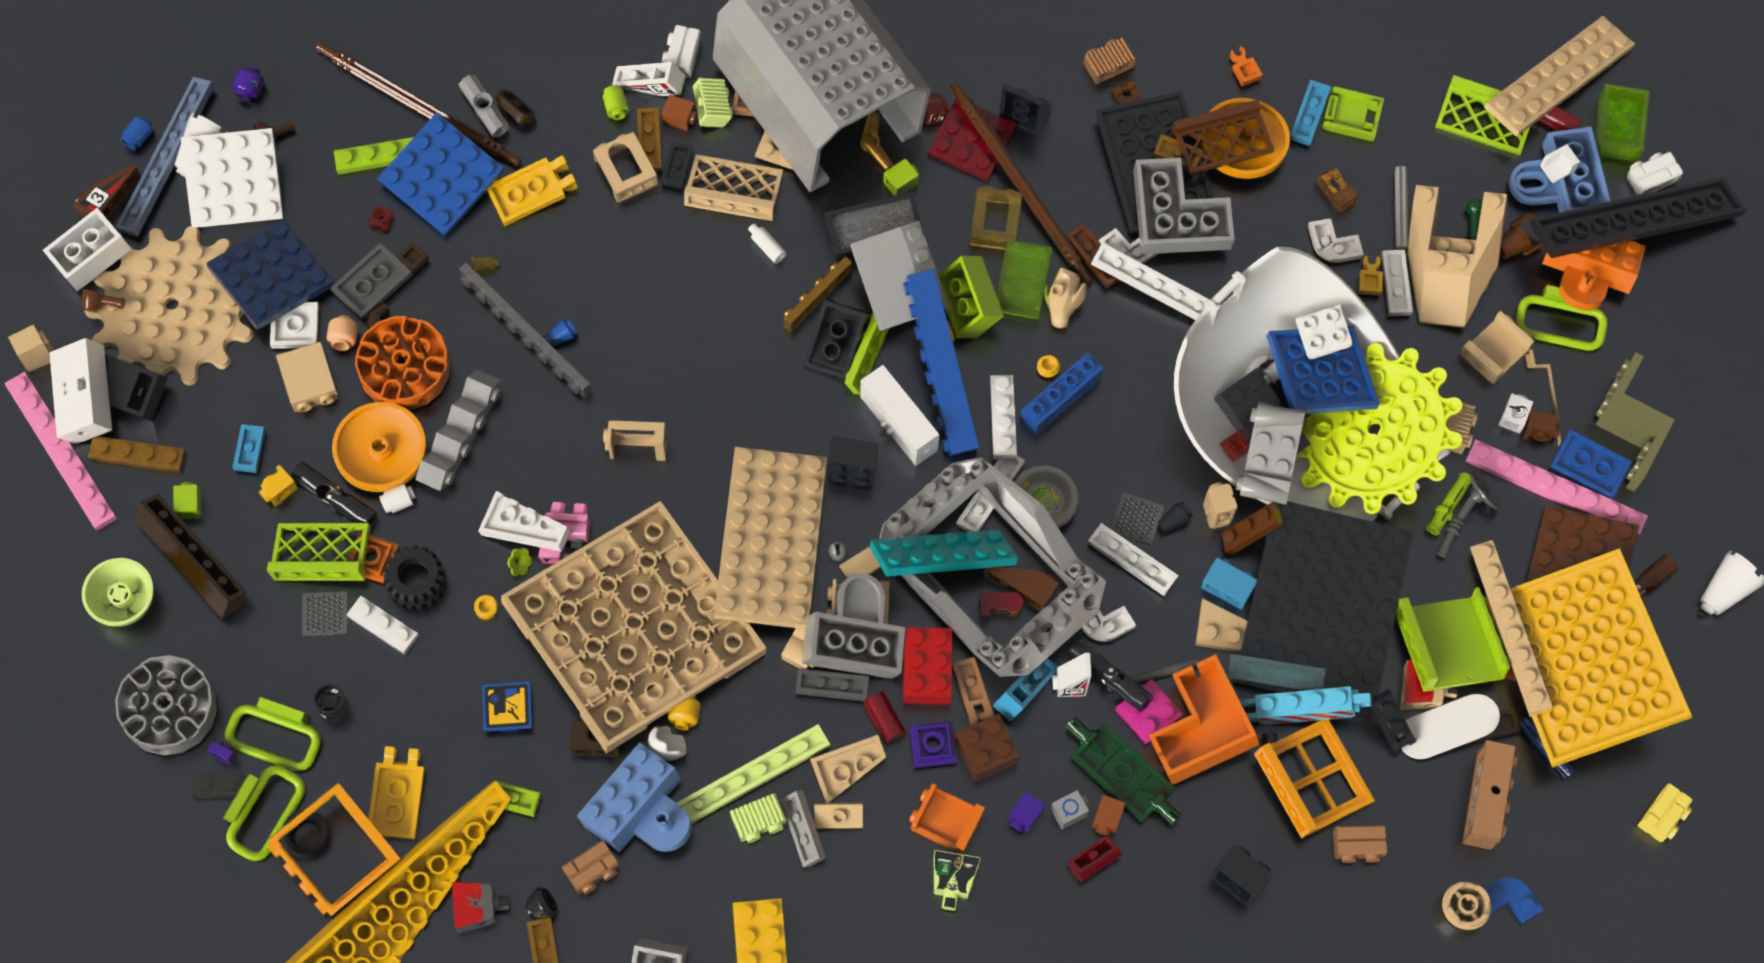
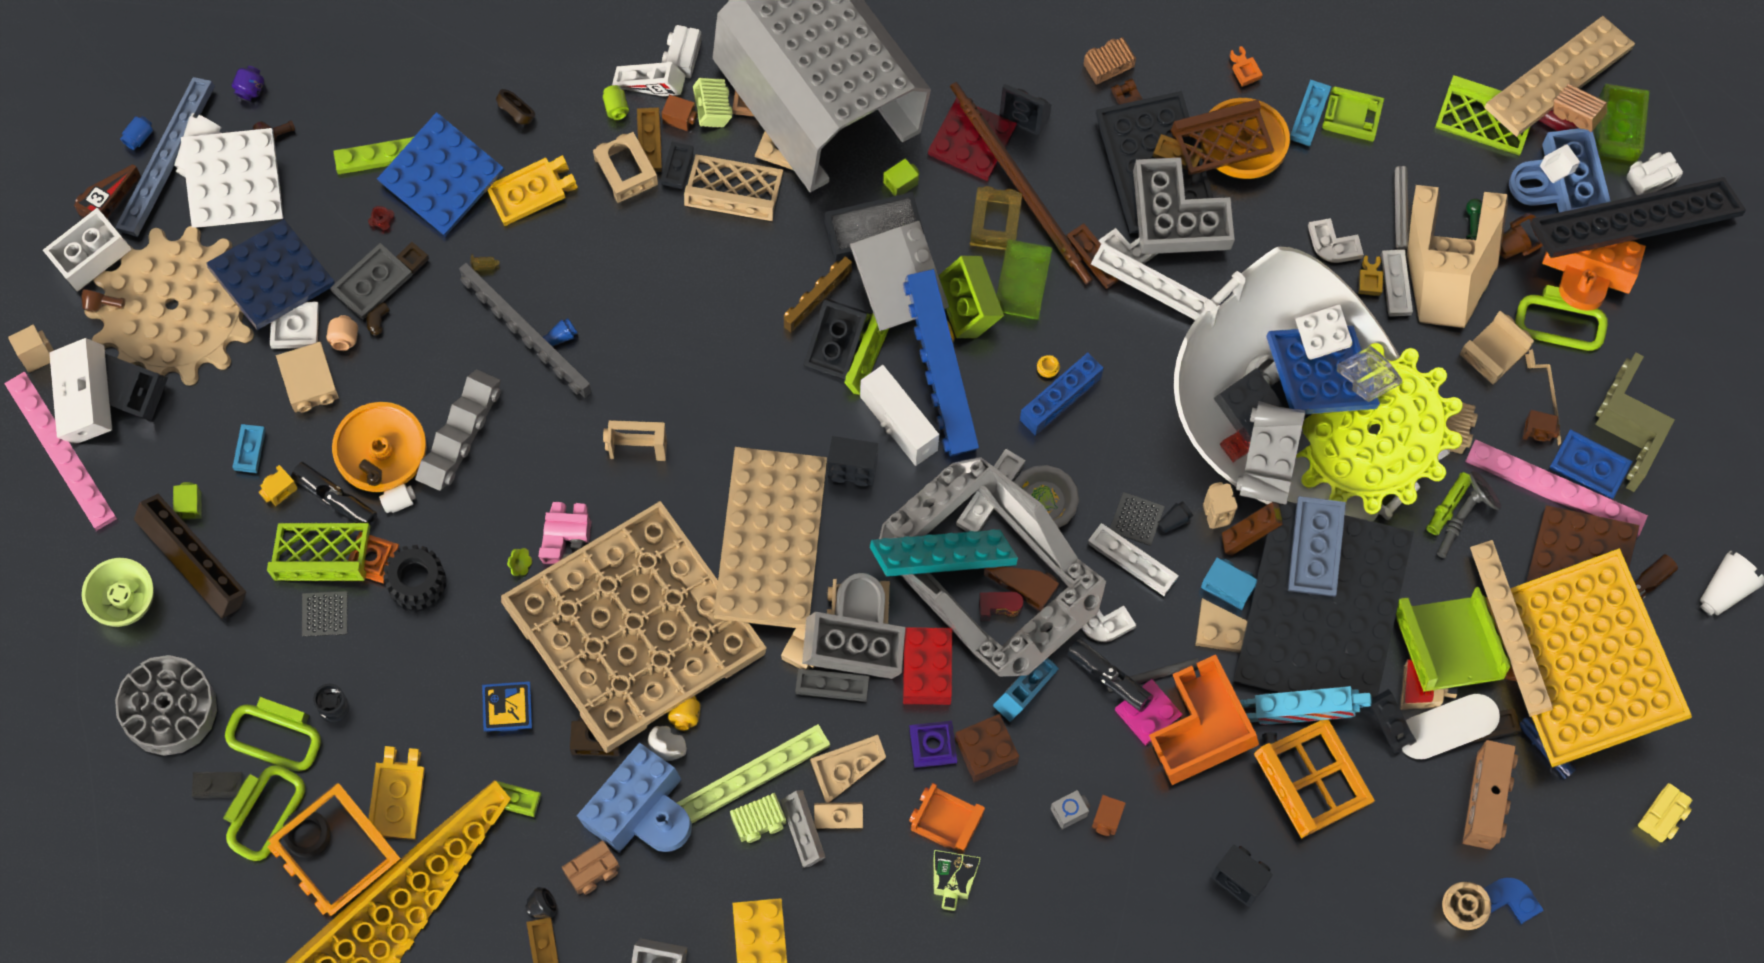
(137, 454): pearl gold plate -> none
(222, 752): dark purple plate -> none
(374, 474): none -> dark brown arm
(382, 625): white plate -> none
(400, 341): orange brick -> none
(416, 102): reddish brown axle -> none
(476, 905): torso -> none
(486, 607): yellow tile -> none
(489, 115): light grey piece -> none
(523, 525): white wing -> none
(767, 243): white cylinder -> none
(832, 551): light grey hinge -> none
(861, 563): tan tile -> none
(870, 141): pearl gold piece -> none
(884, 717): dark red brick -> none
(936, 109): clear red head -> none
(972, 690): medium nougat plate -> none
(1003, 417): white plate -> none
(1026, 812): dark purple brick -> none
(1064, 297): tan animal -> none
(1073, 677): white slope -> none
(1094, 858): dark red brick -> none
(1122, 772): dark green plate -> none
(1275, 673): clear light blue plate -> none
(1316, 546): none -> sand blue plate
(1337, 189): clear orange leg -> none
(1360, 843): medium nougat brick -> none
(1369, 373): none -> clear slope
(1515, 413): white brick -> none
(1579, 108): none -> medium nougat brick

